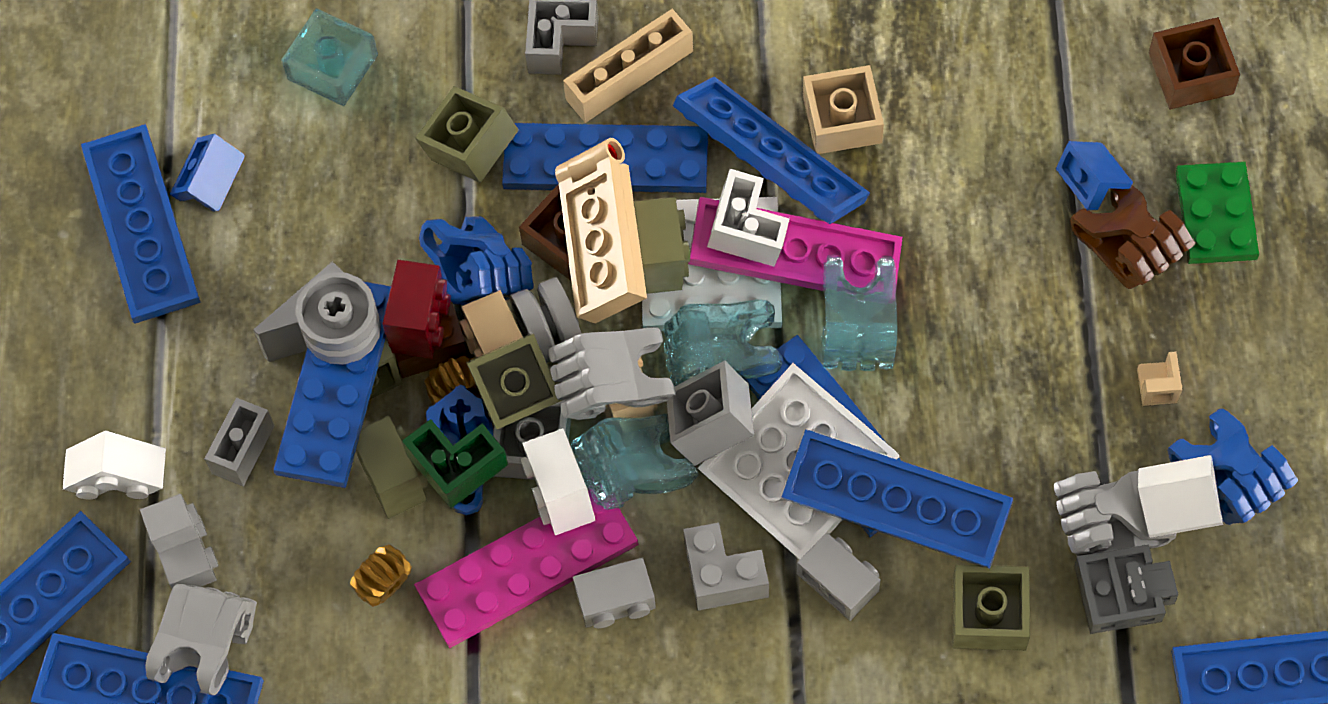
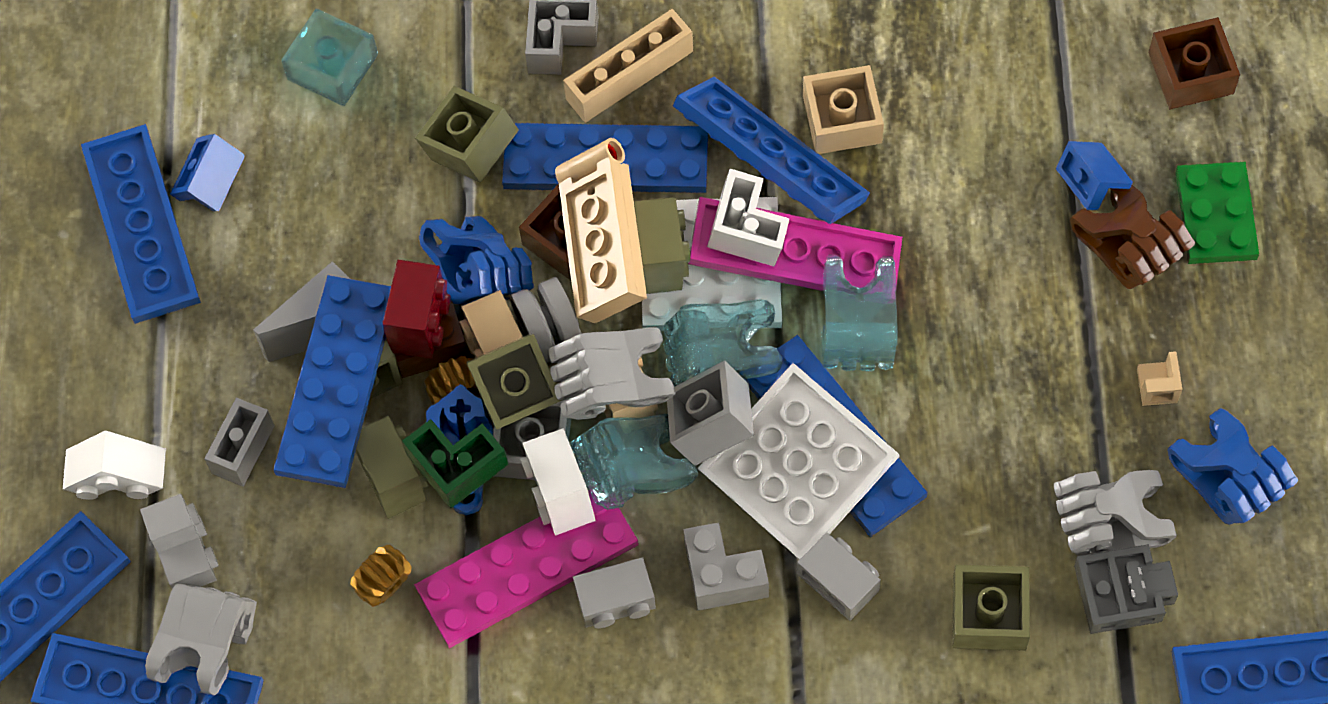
(338, 318): light grey wheel -> none
(897, 498): blue plate -> none
(1179, 496): white slope -> none

